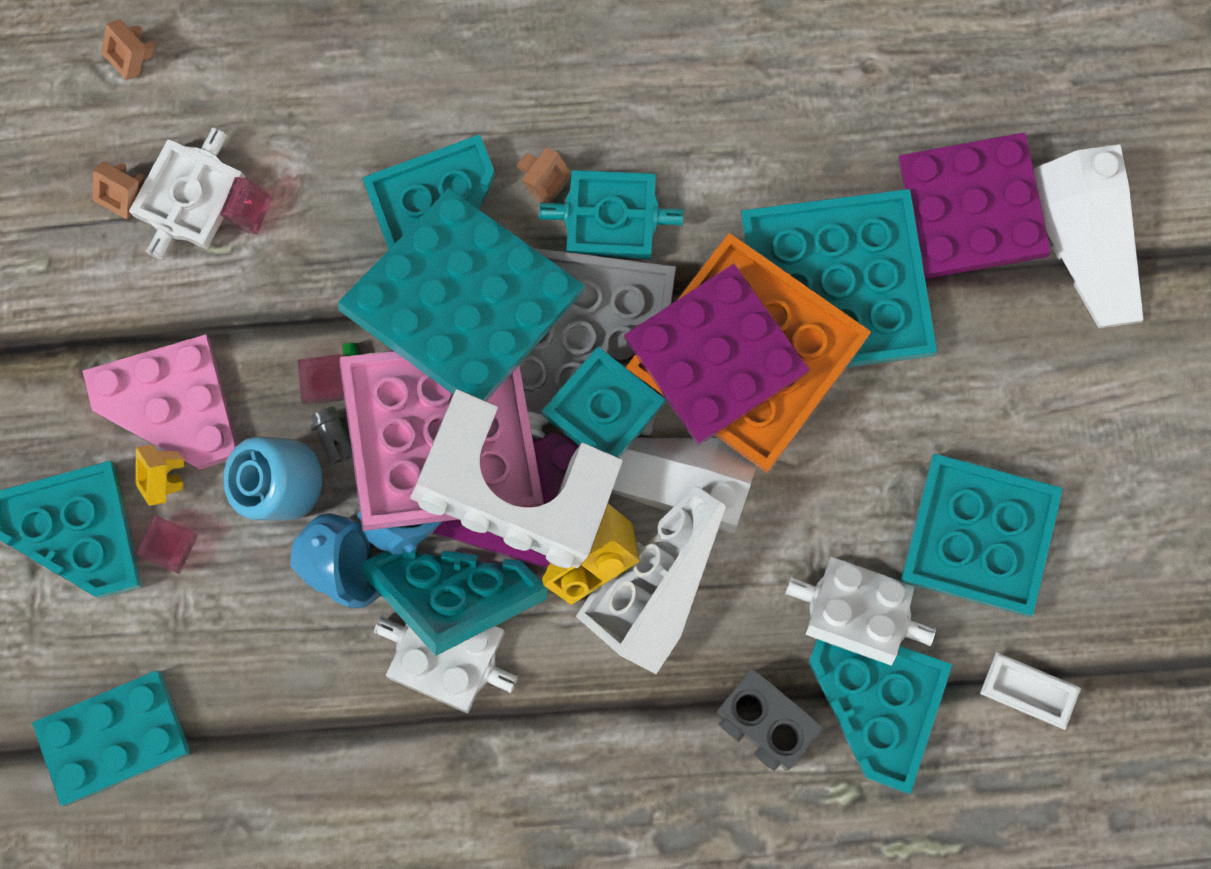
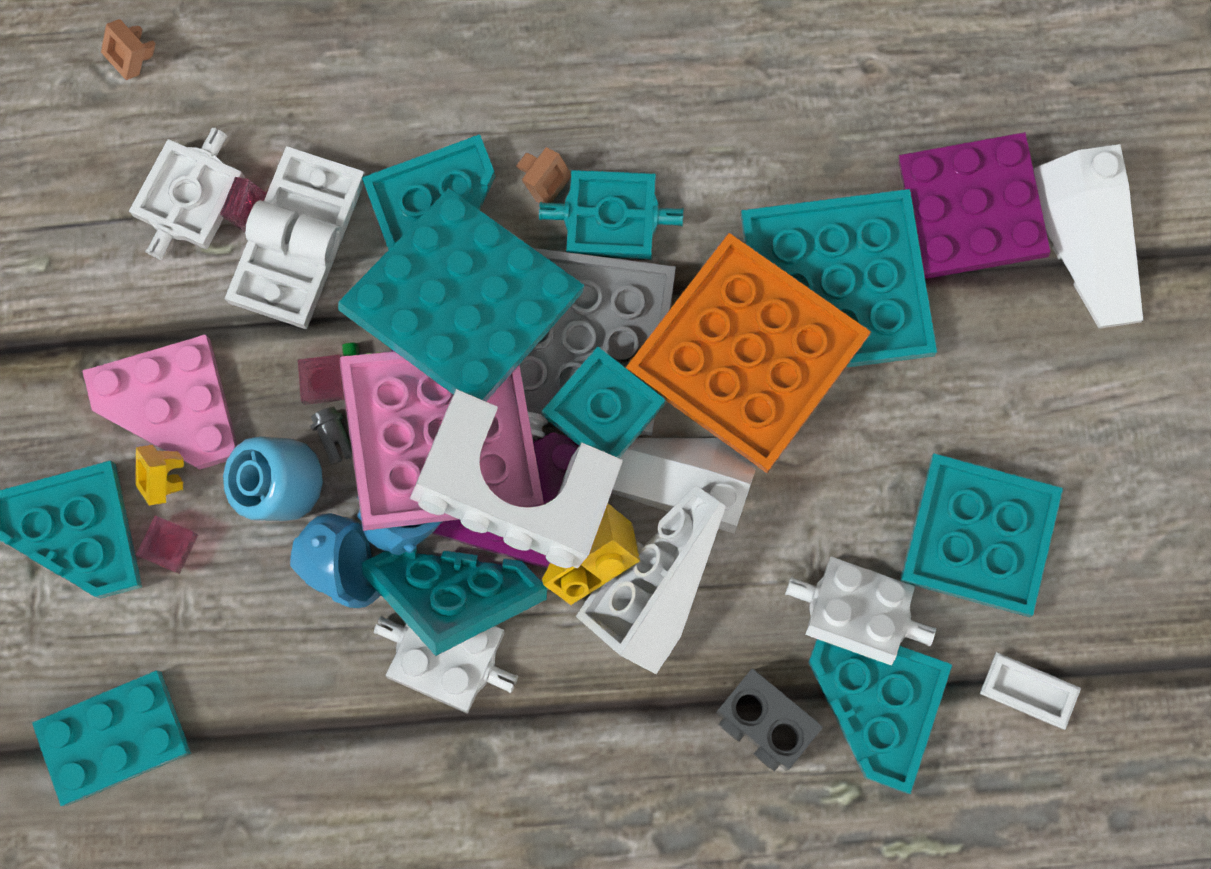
(115, 188): nougat tile -> none
(295, 237): none -> white plate
(716, 354): magenta plate -> none

